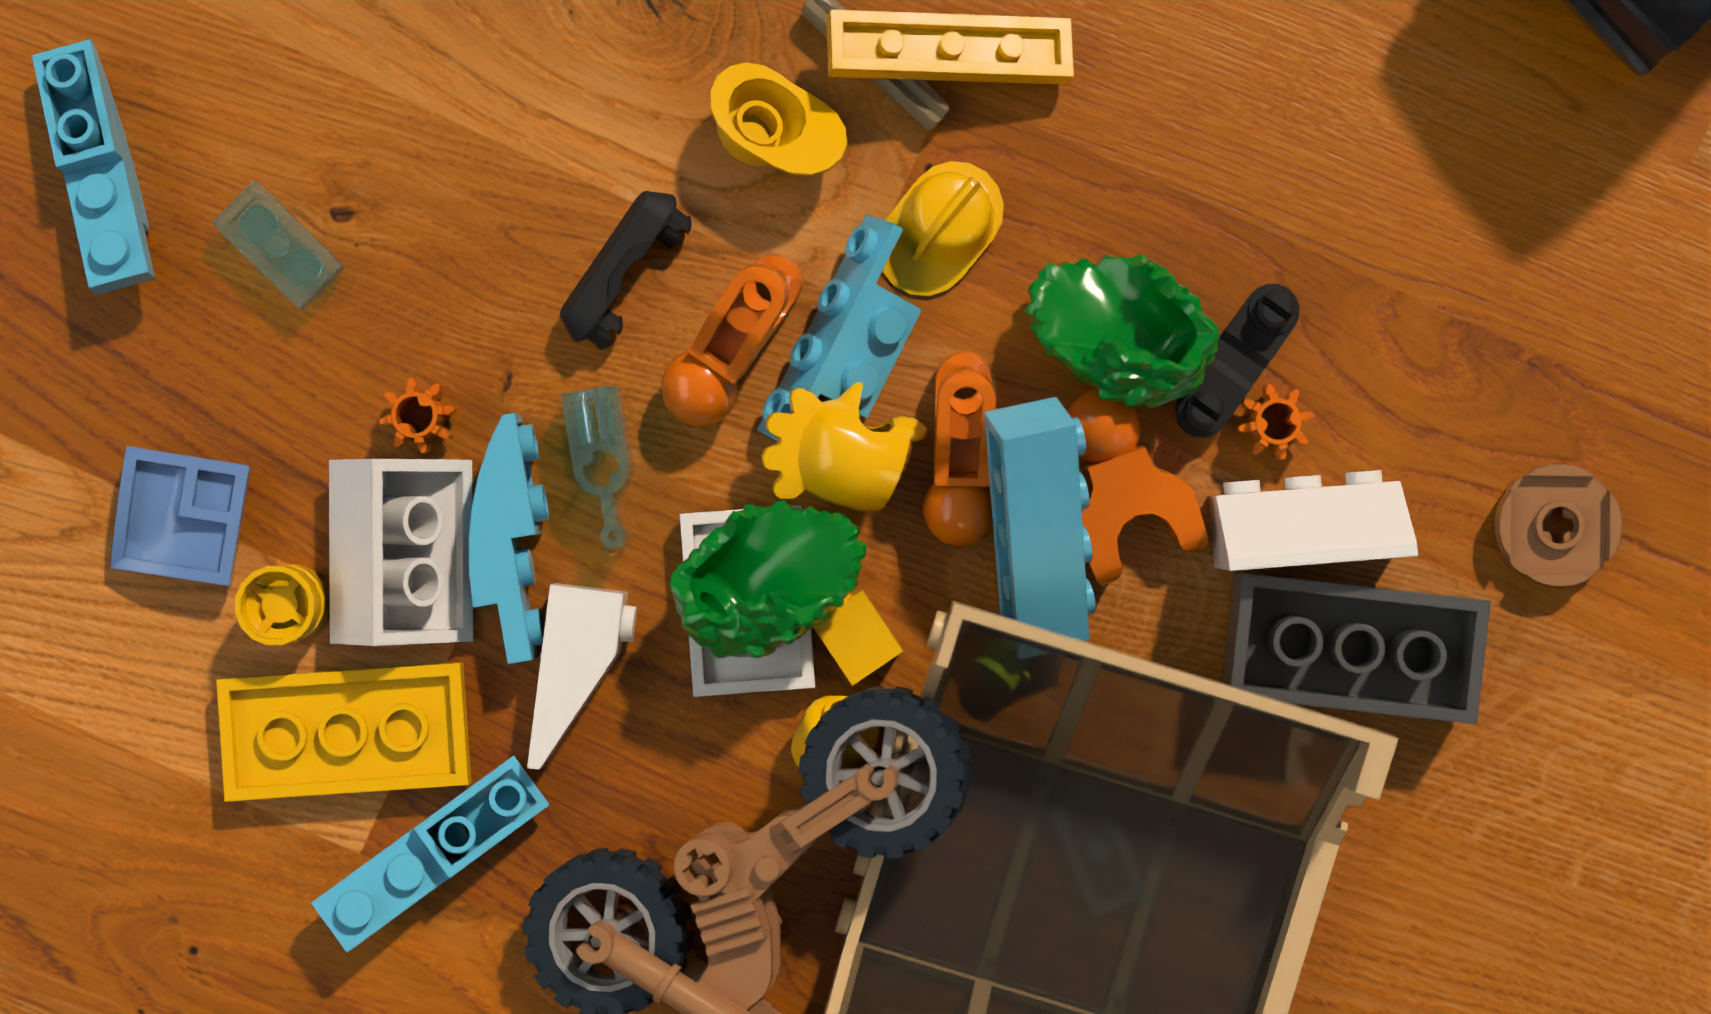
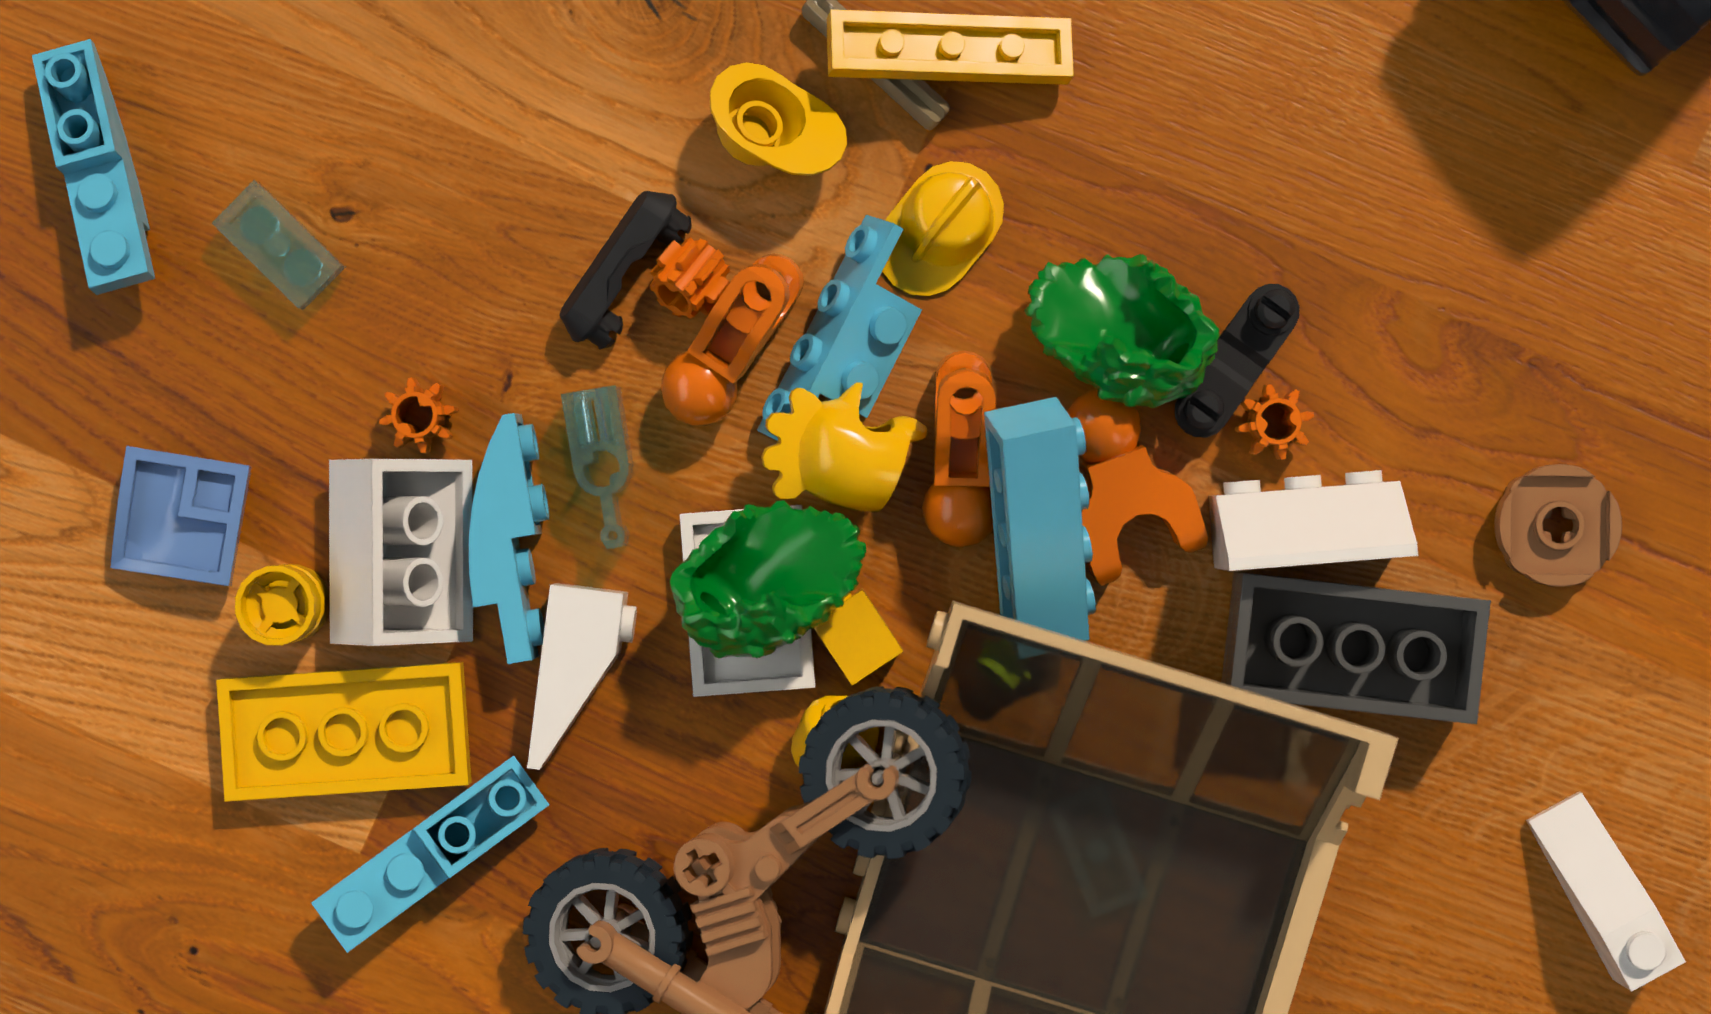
(689, 277): none -> orange gear
(1605, 893): none -> white slope

